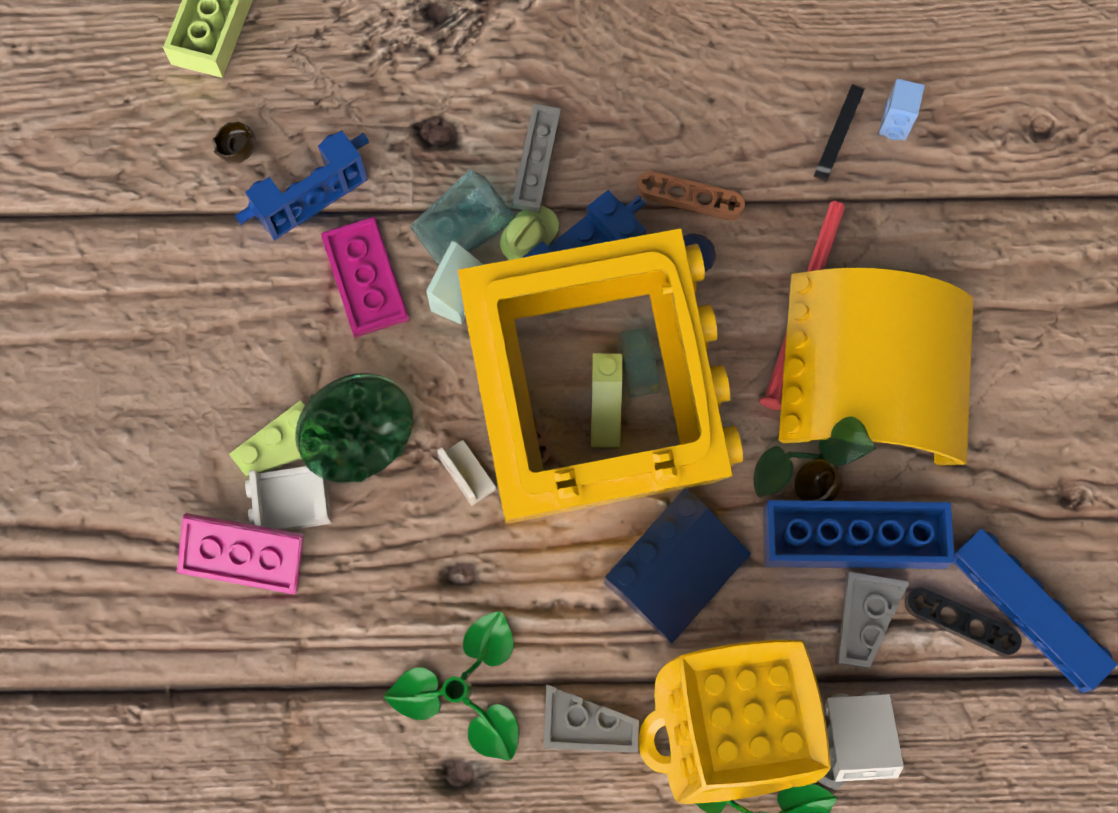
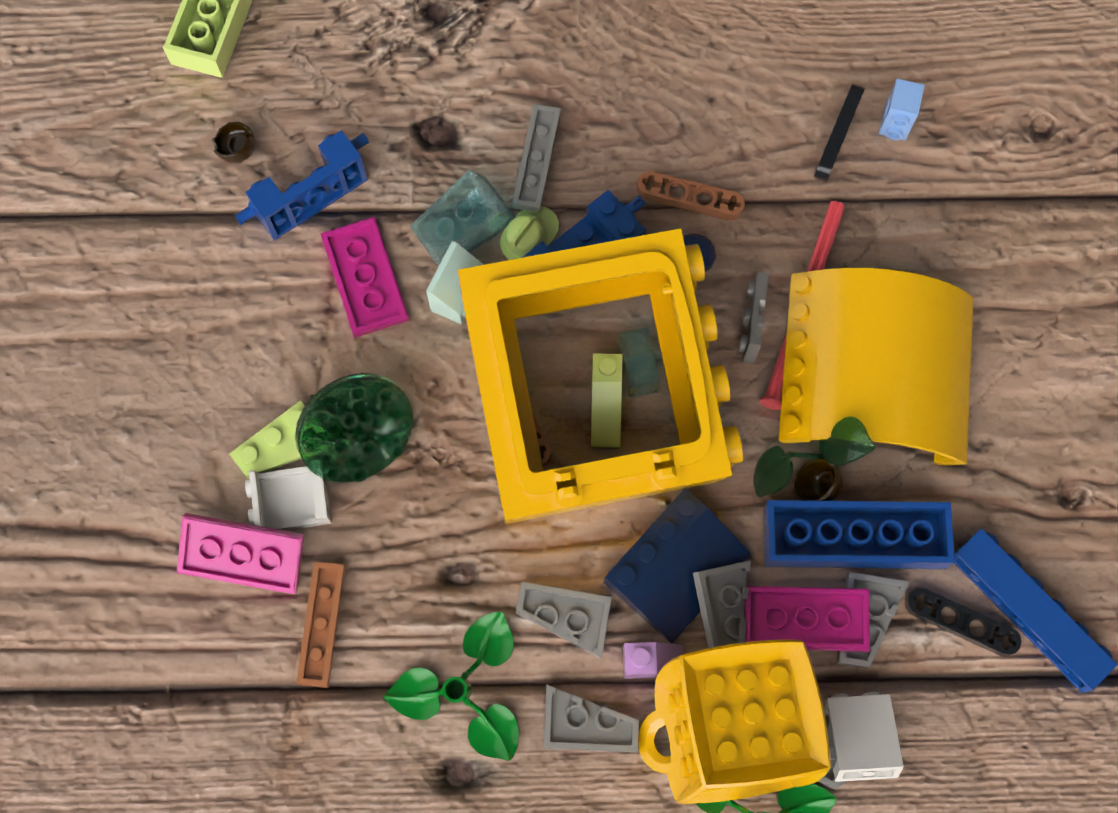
(321, 625): none -> nougat plate
(466, 472): white panel -> none
(567, 613): none -> light grey wing
(648, 658): none -> lavender slope
(722, 602): none -> light grey wing
(751, 342): none -> light grey wing
(818, 616): none -> dark pink tile

